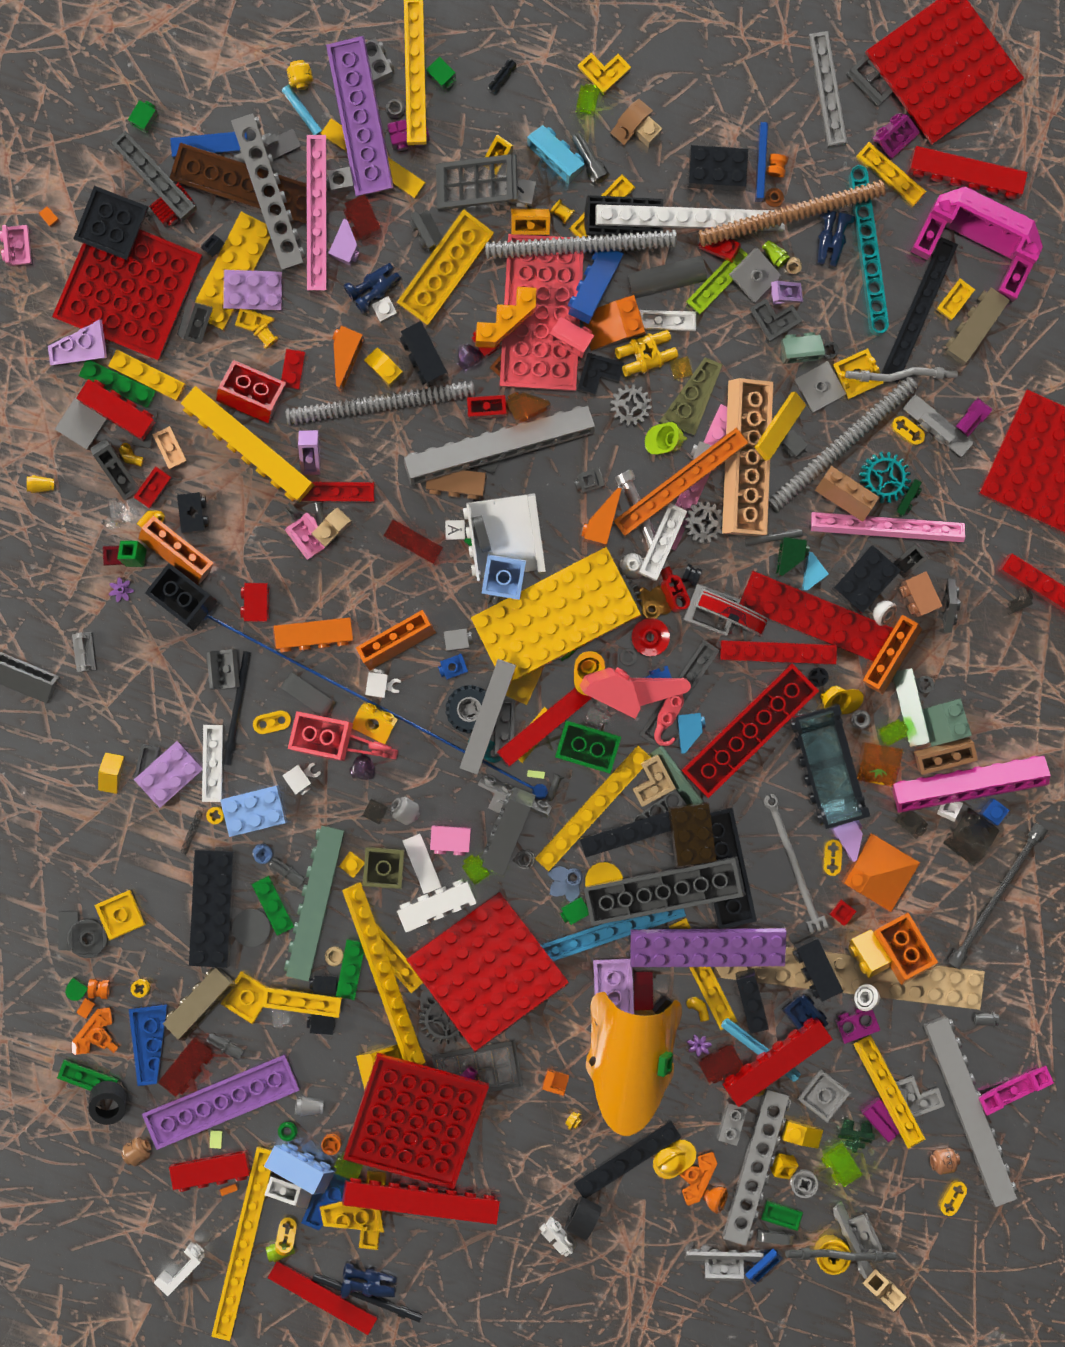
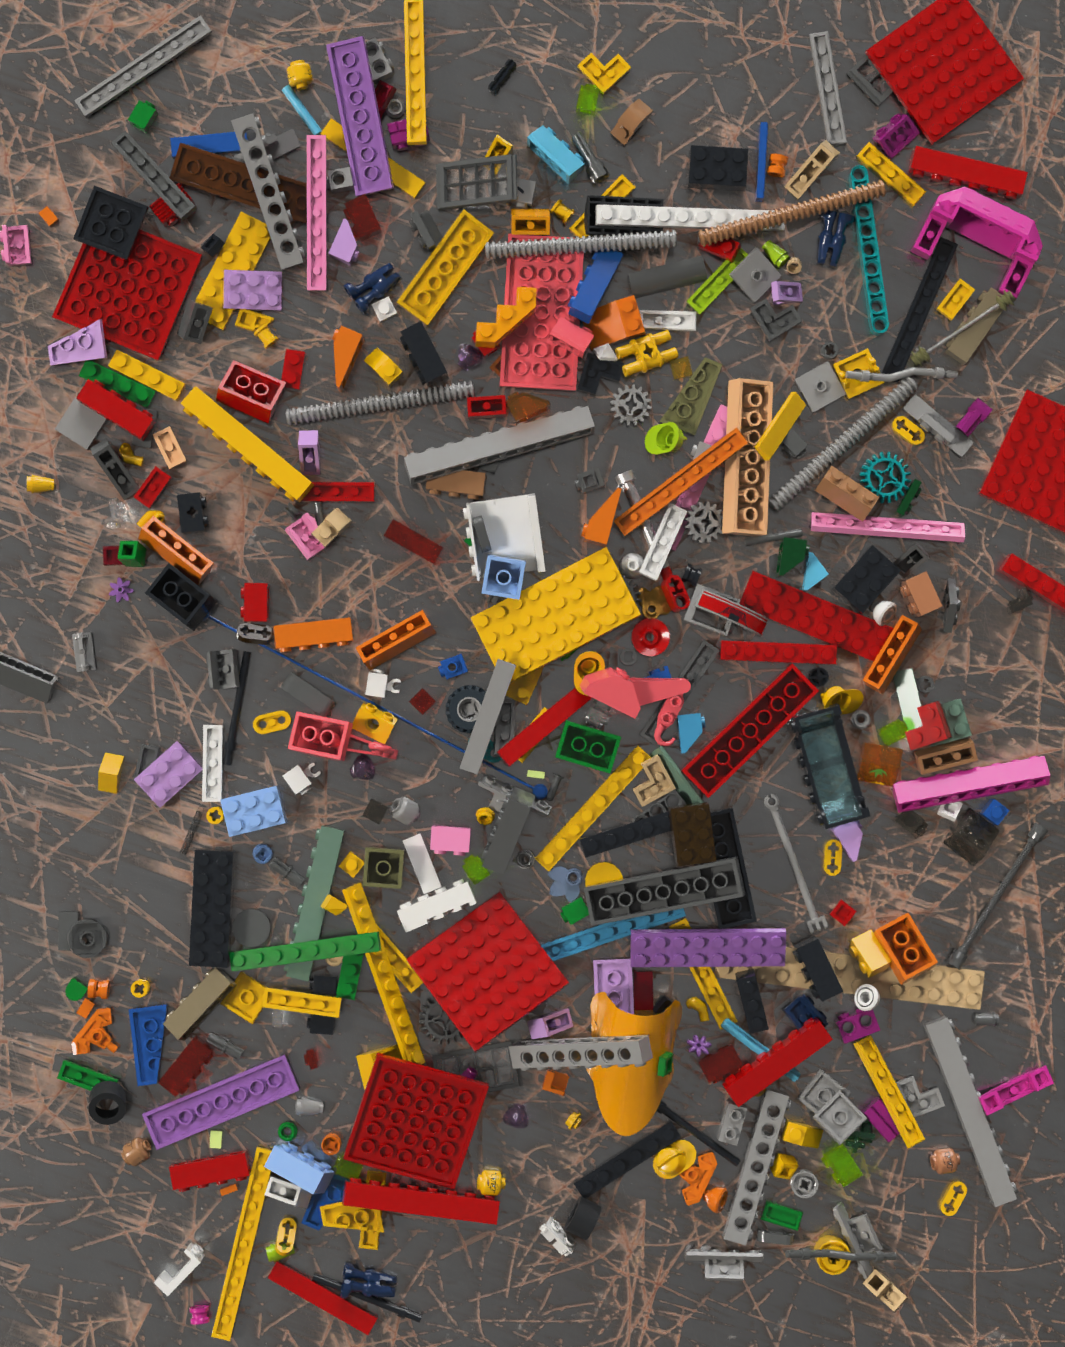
(120, 915): yellow plate -> none
(143, 66): none -> light grey plate
(199, 1314): none -> dark pink wheel
(254, 633): none -> dark brown beam
(273, 905): green plate -> none
(305, 951): none -> green plate
(311, 1058): none -> clear red plate
(333, 905): none -> yellow slope
(384, 94): none -> dark red tile
(422, 701): none -> clear red plate
(441, 73): green brick -> none
(455, 529): white tile -> none
(457, 639): light grey brick -> none
(485, 816): none -> yellow plate
(490, 1182): none -> yellow head
(516, 1117): none -> clear purple brick
(550, 1023): none -> lavender slope
(581, 1052): none -> light grey brick
(605, 353): none -> white slope
(648, 131): tan brick -> none
(698, 1134): none -> black bar
(766, 1264): blue tile -> none
(774, 203): dark orange plate -> none
(802, 349): sand green slope -> none
(812, 169): none -> tan slope
(839, 1117): none -> light grey tile
(880, 872): orange slope -> none
(923, 355): none -> axle
(933, 728): none -> red brick

